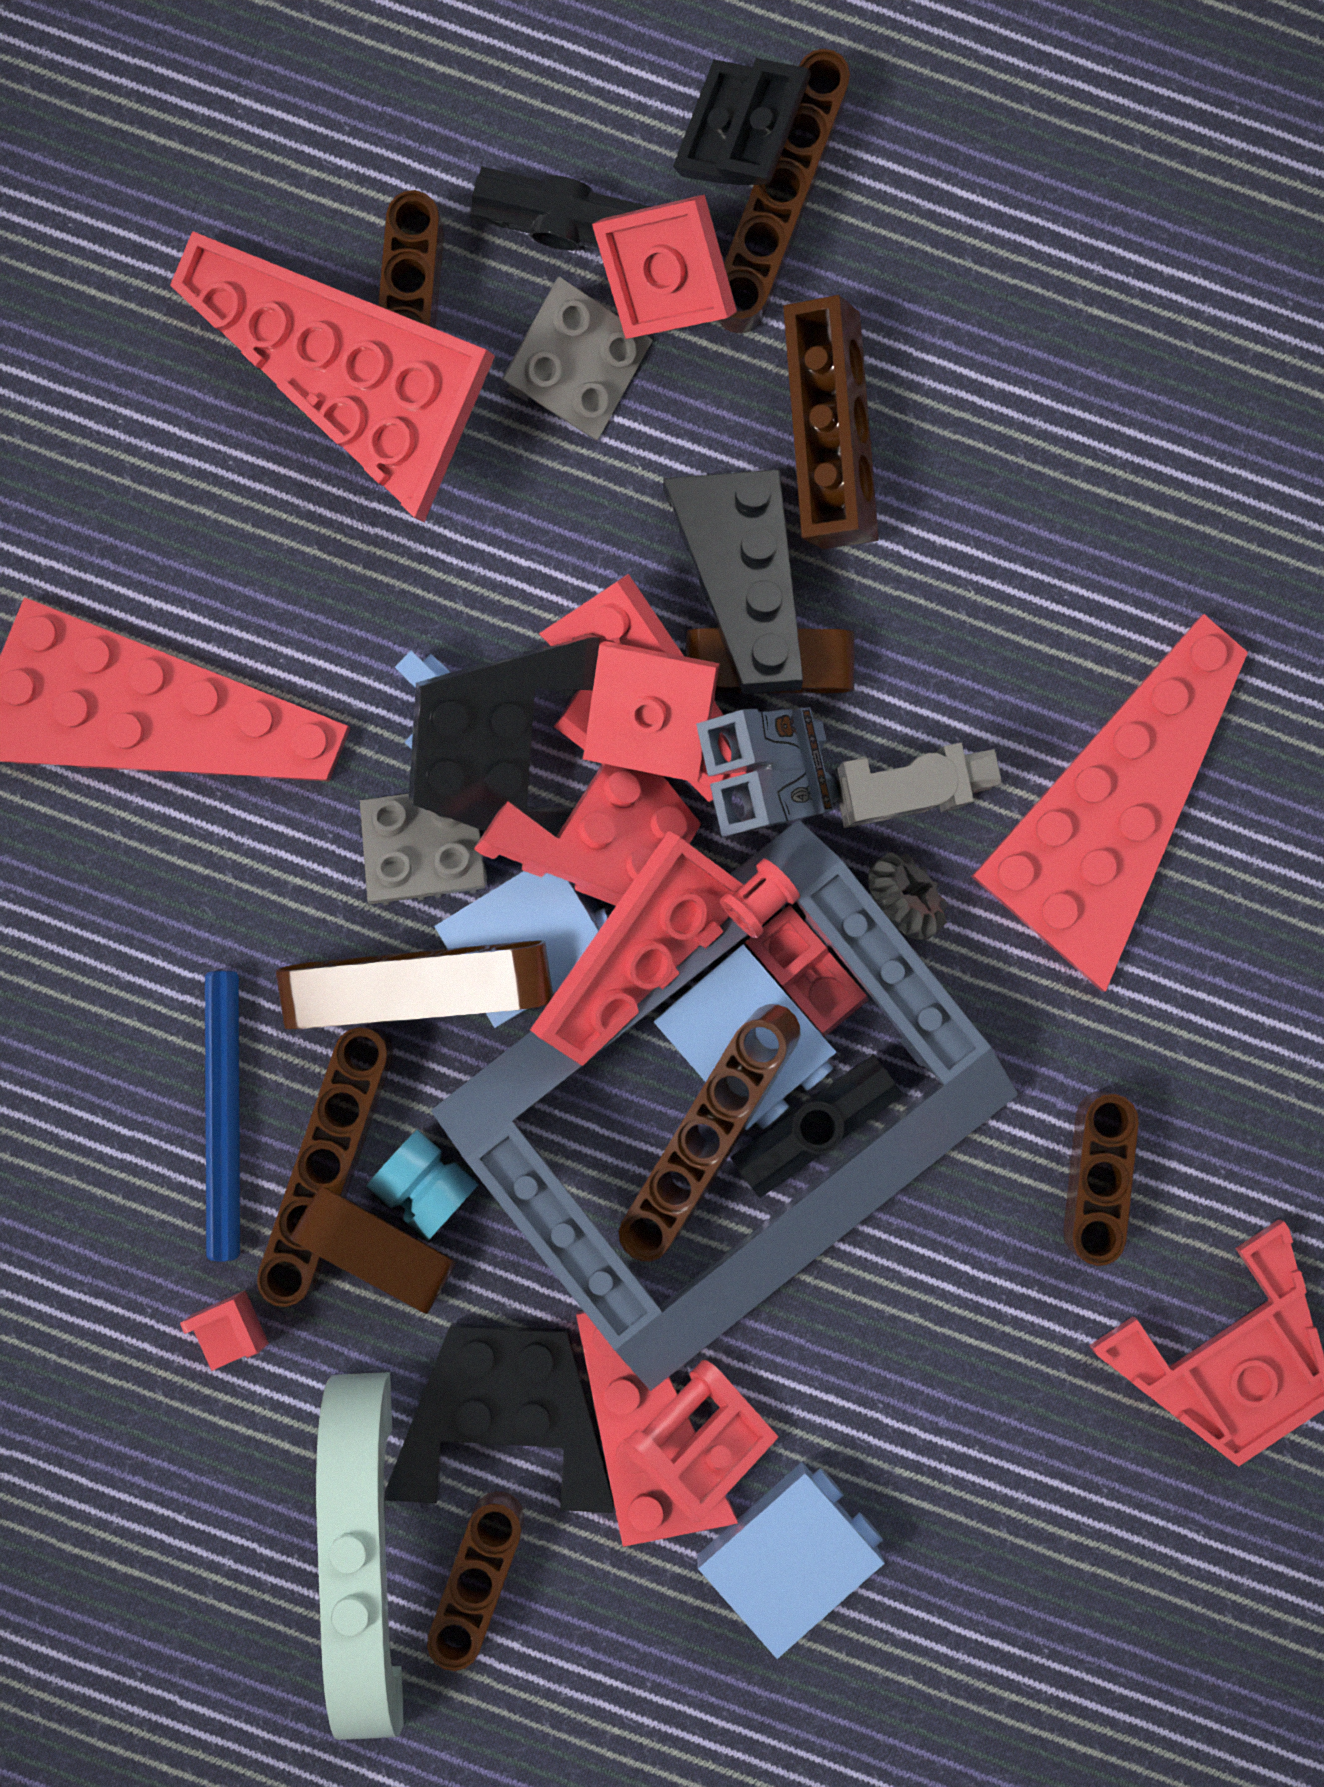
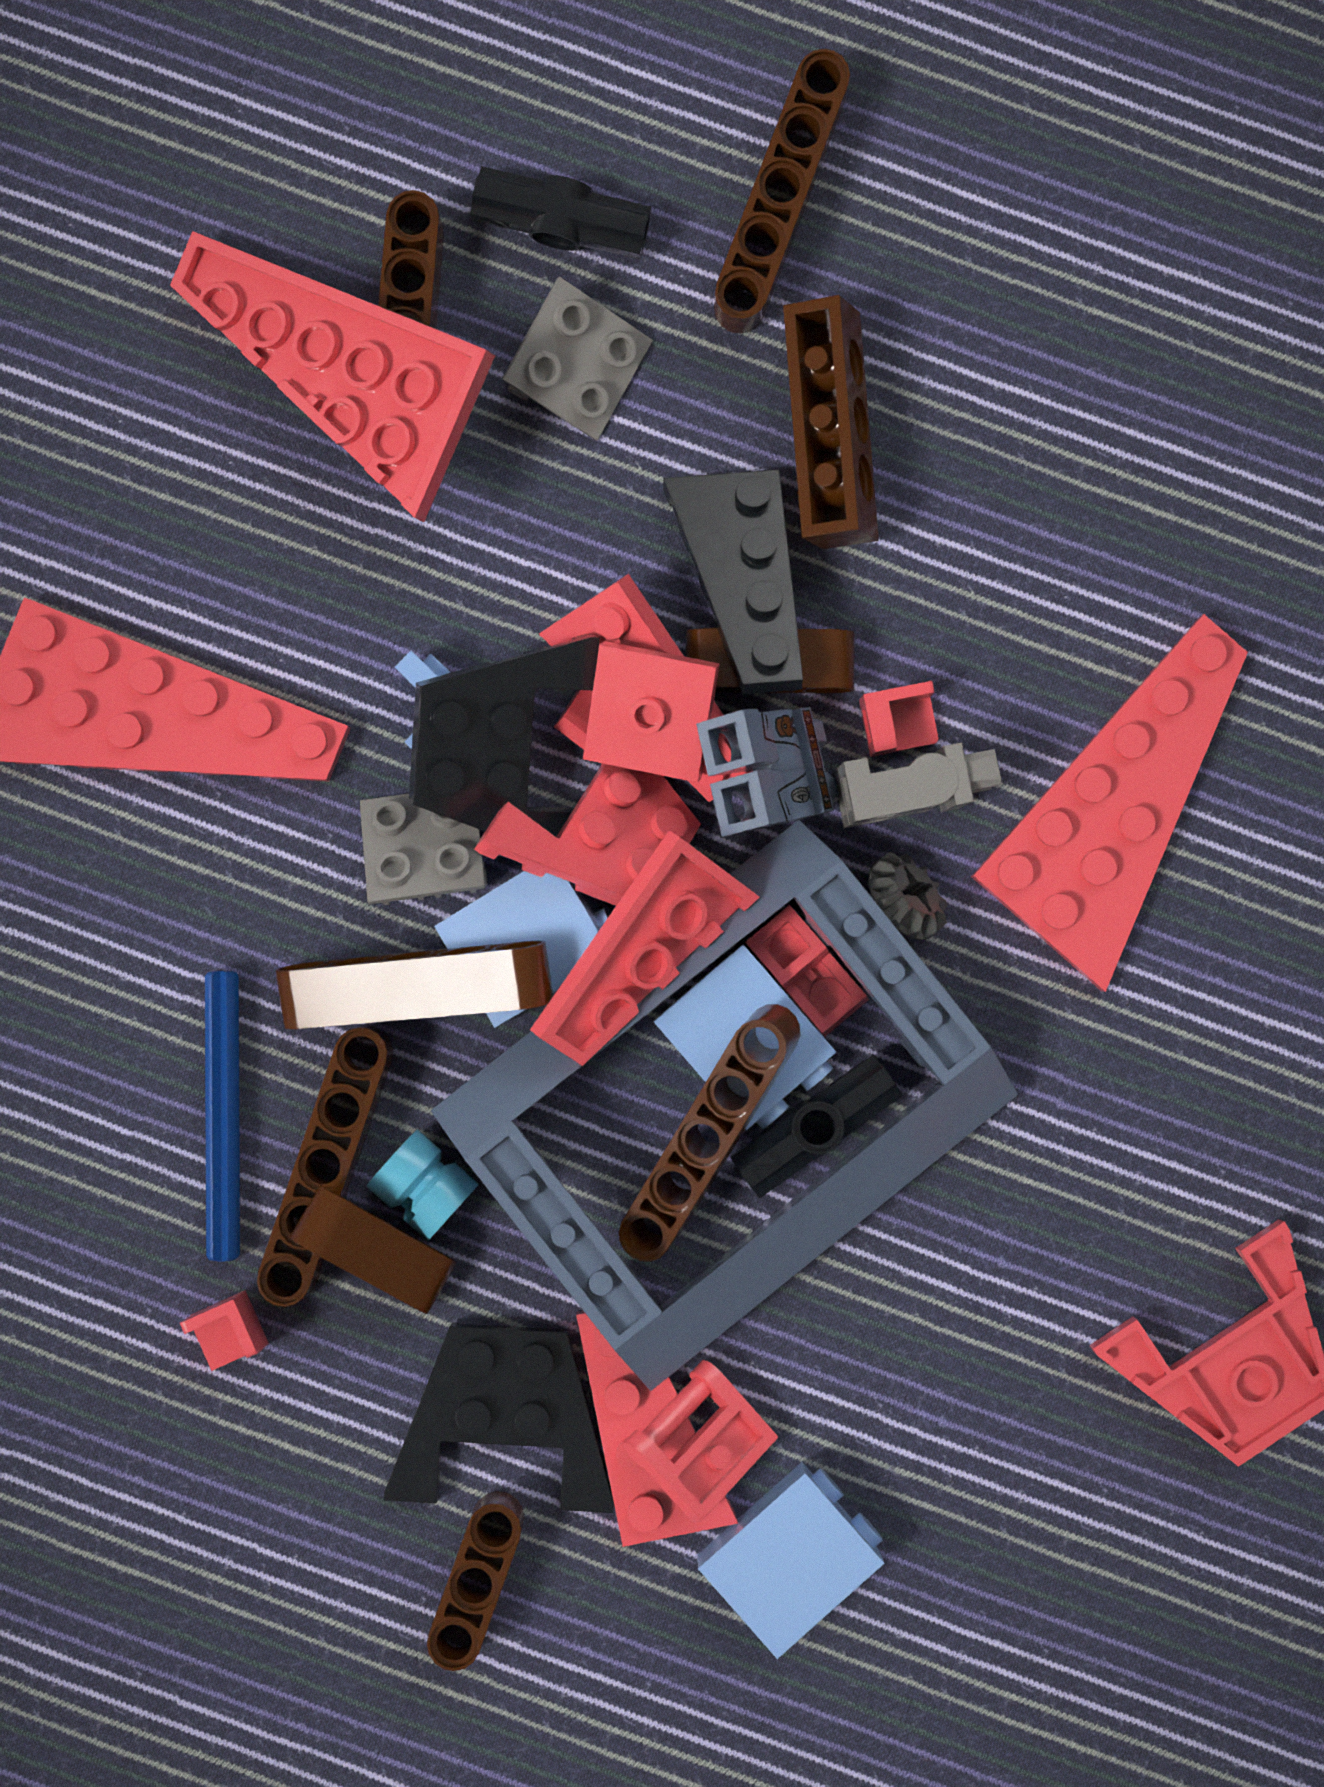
(358, 1675): light aqua arch -> none
(665, 267): coral plate -> none
(741, 122): black slope -> none
(759, 898): coral bush -> none
(899, 718): none -> coral panel
(1114, 1203): reddish brown beam -> none

